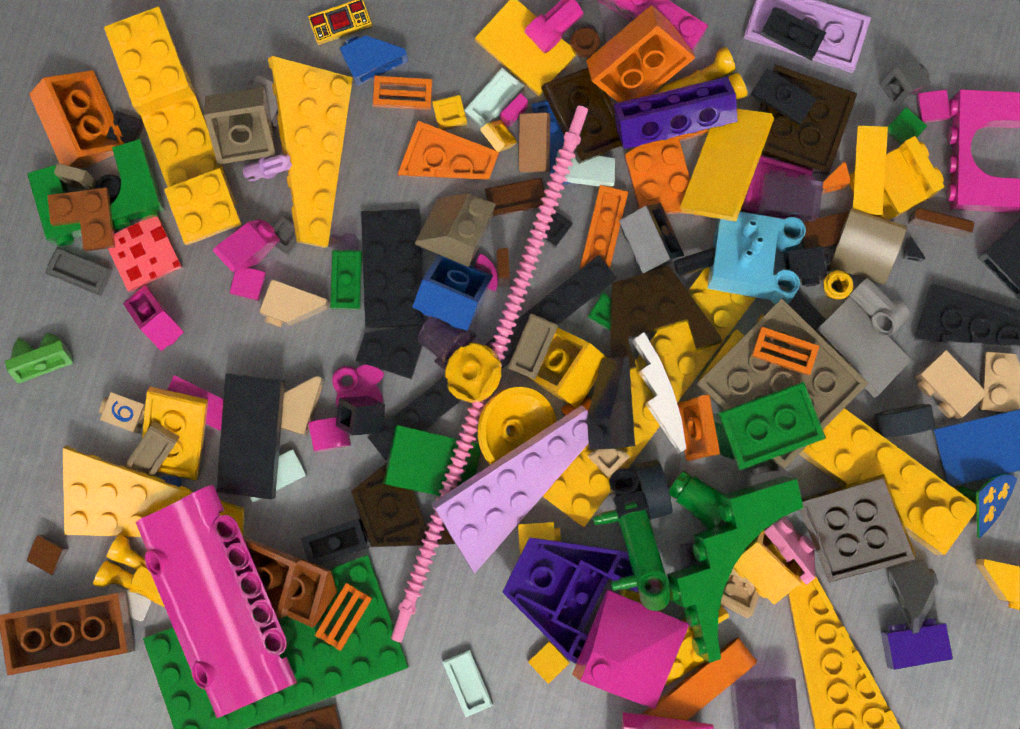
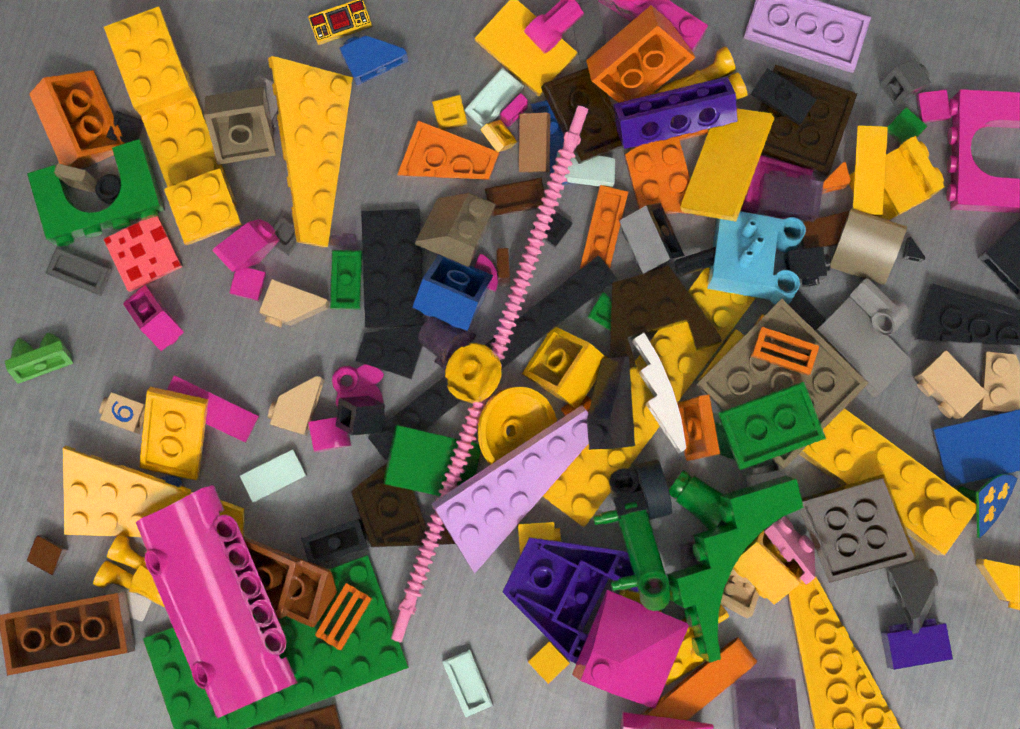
(89, 209): dark orange plate -> none
(152, 450): dark tan tile -> none
(250, 436): black tile -> none
(267, 167): lavender axle -> none
(402, 104): orange tile -> none
(532, 346): dark tan tile -> none
(585, 42): reddish brown tile -> none
(608, 460): tan tile -> none
(793, 33): black plate -> none
(842, 281): yellow cone -> none
(905, 420): black wheel -> none
(941, 222): reddish brown tile -> none

